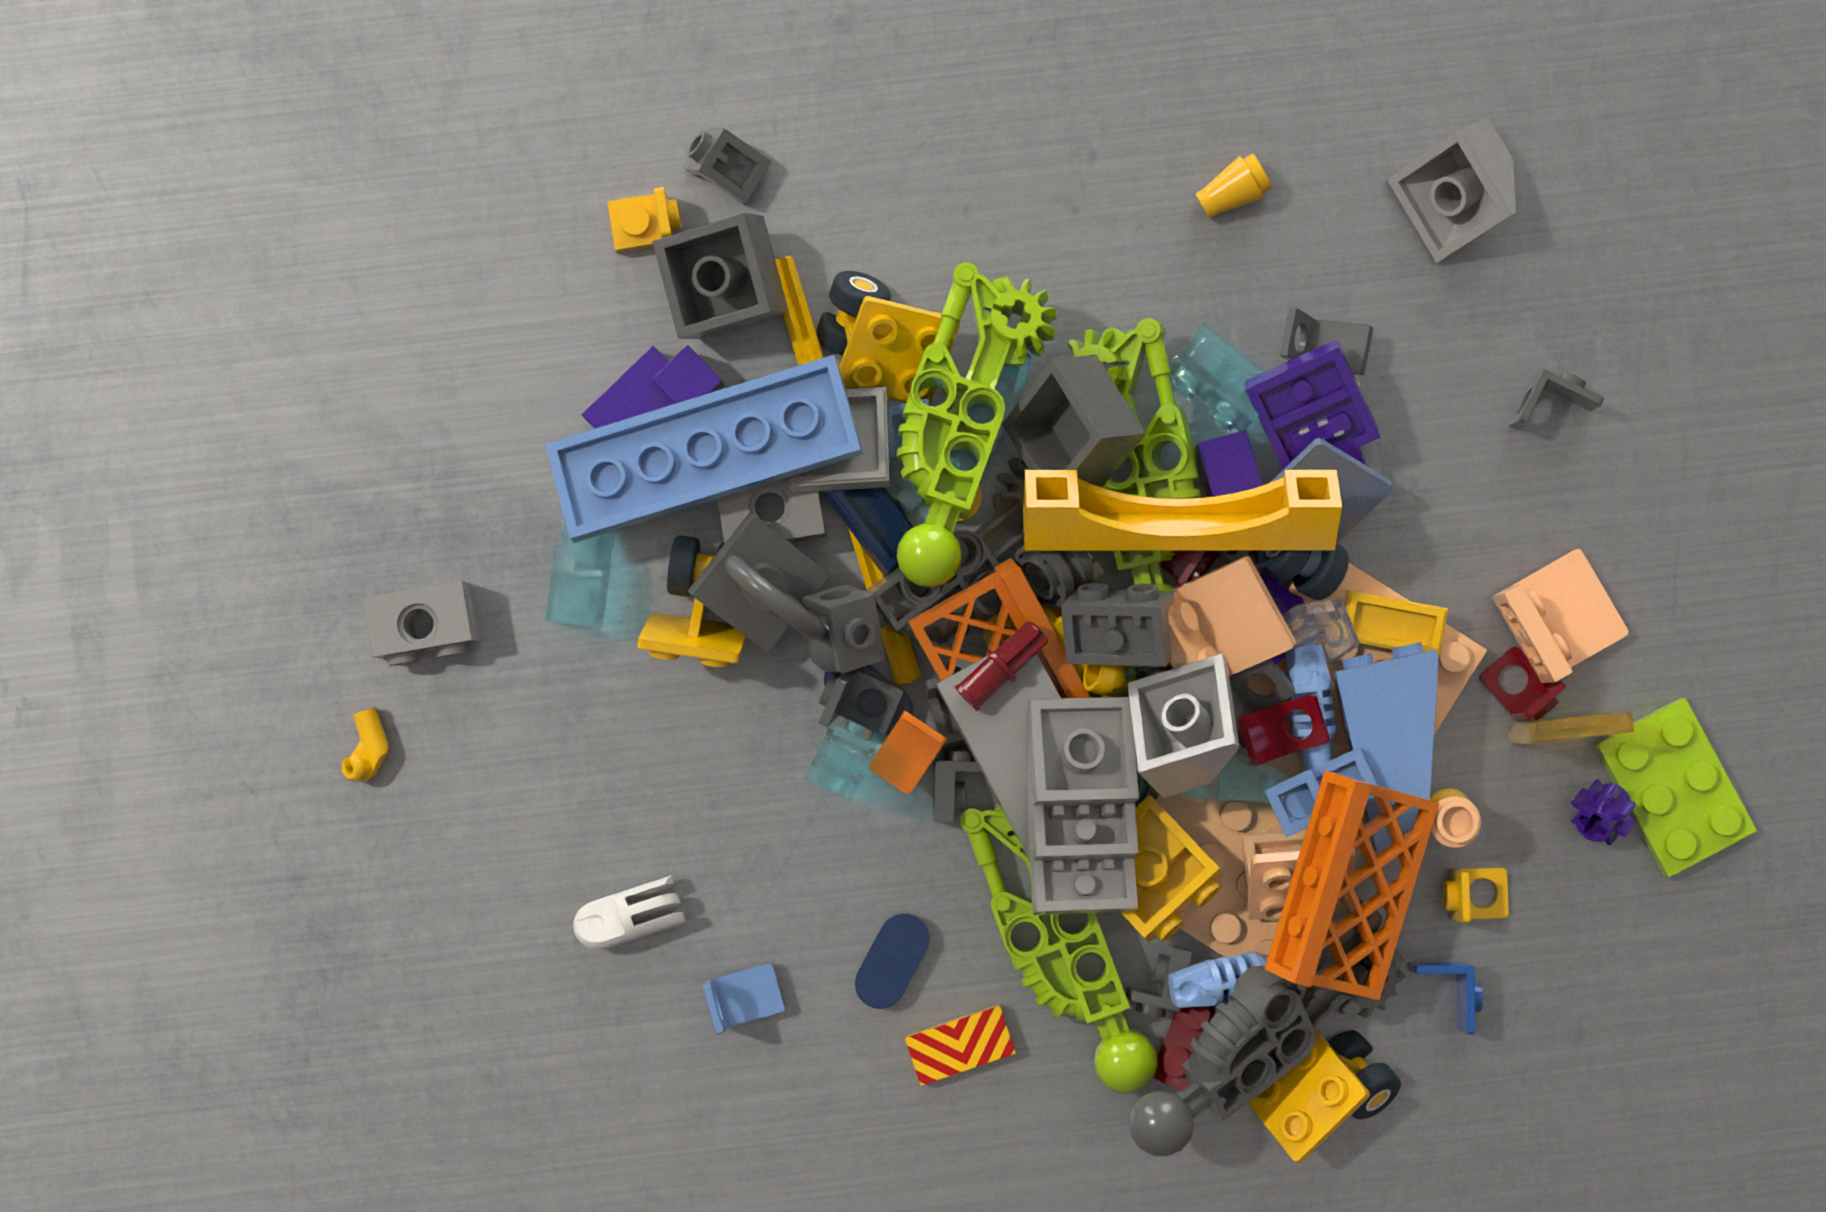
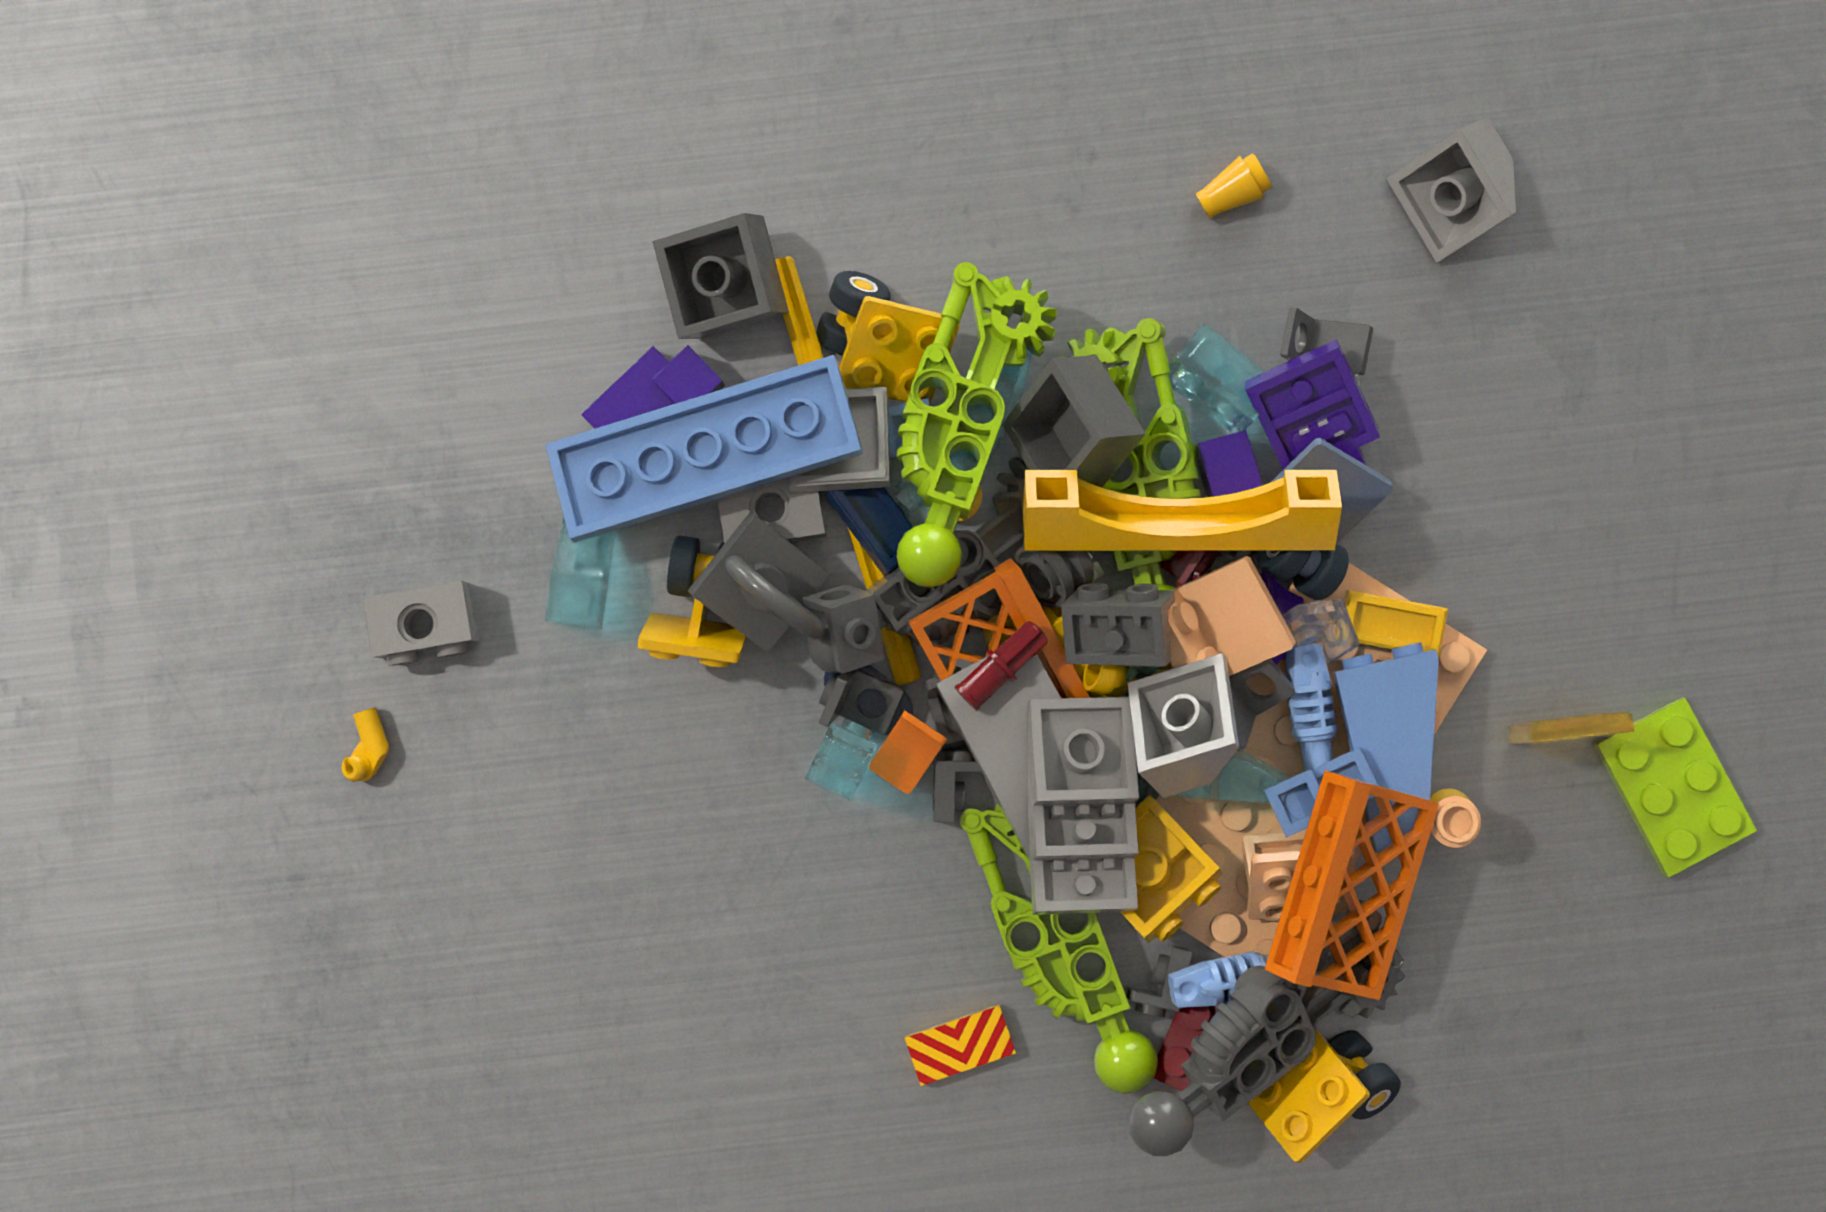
(614, 920): white arm -> none
(643, 220): yellow bracket -> none
(726, 162): dark grey bracket -> none
(743, 996): medium blue bracket -> none
(892, 960): dark blue tile -> none
(1267, 732): dark red bracket -> none
(1457, 894): yellow bracket -> none
(1468, 991): blue bracket -> none
(1535, 698): dark red bracket -> none
(1560, 616): light nougat bracket -> none
(1563, 385): dark grey bracket -> none
(1603, 812): dark purple gear -> none

